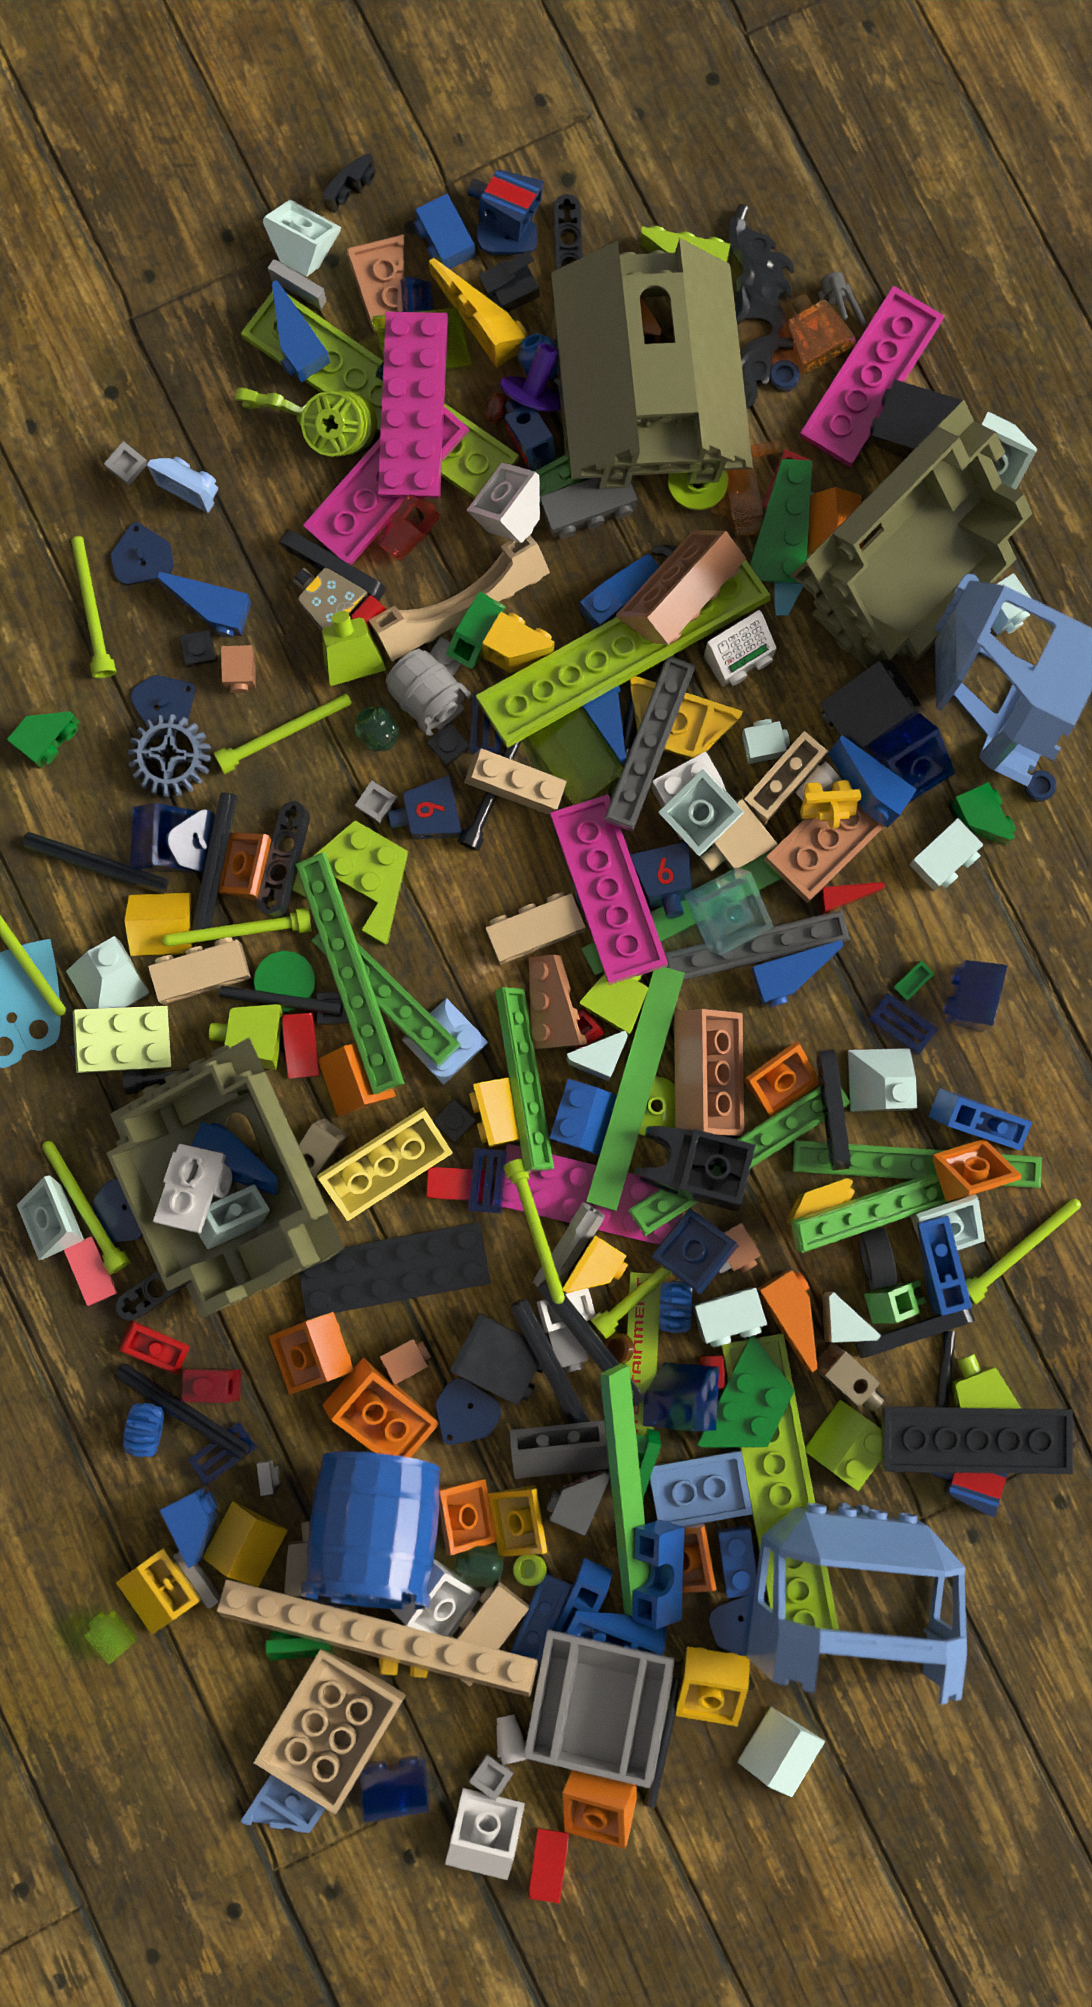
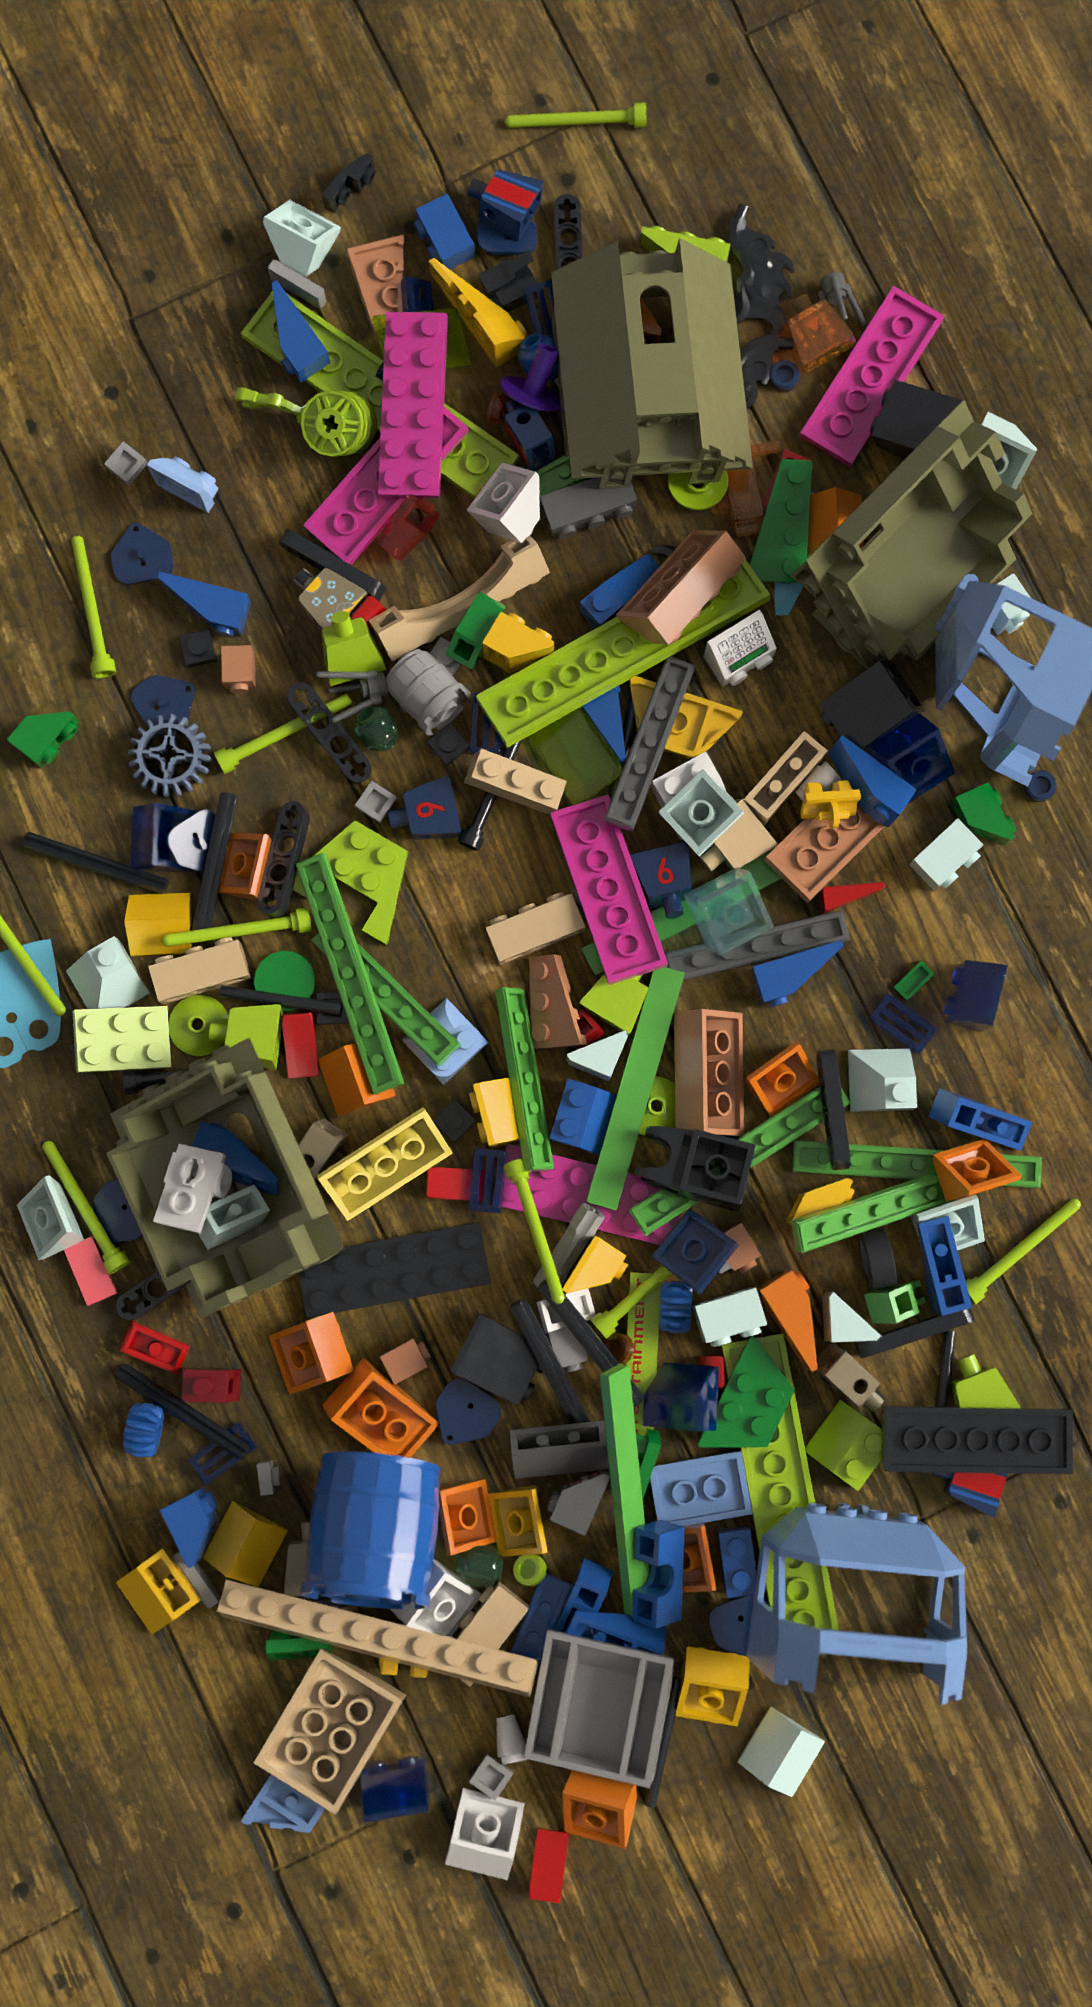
(110, 1636): clear neon green brick -> none
(181, 1019): none -> lime dish
(325, 735): none -> black beam
(370, 685): none -> dark grey plant
(543, 306): none -> clear blue tile
(634, 115): none -> lime piece
(765, 741): light aqua brick -> none

